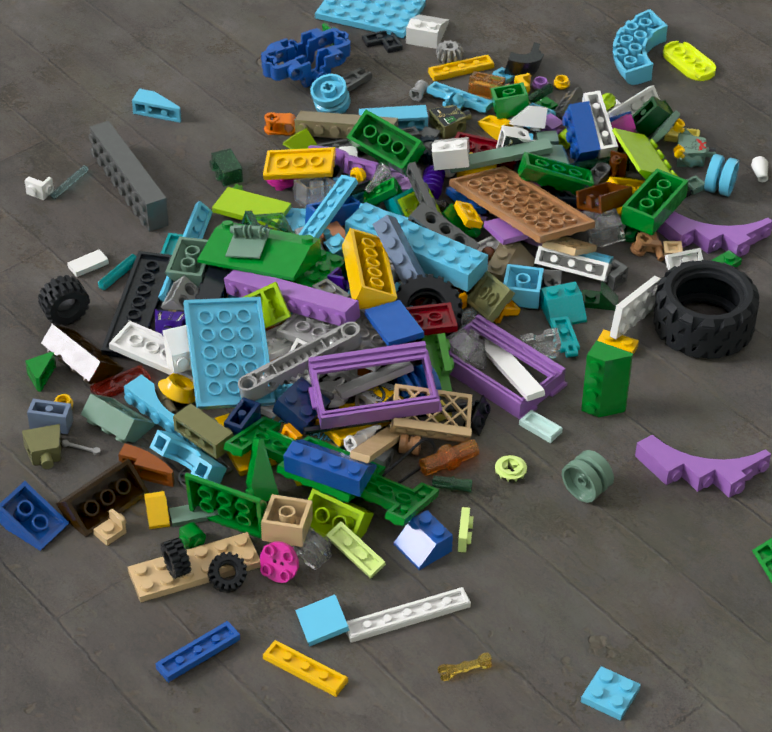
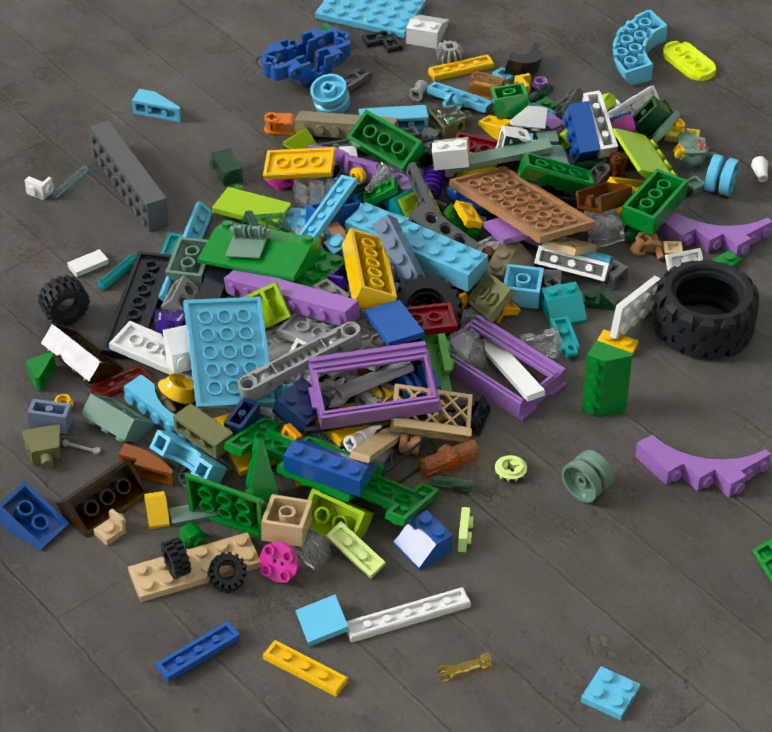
(540, 426): light aqua tile -> none
(561, 82): yellow plate -> none

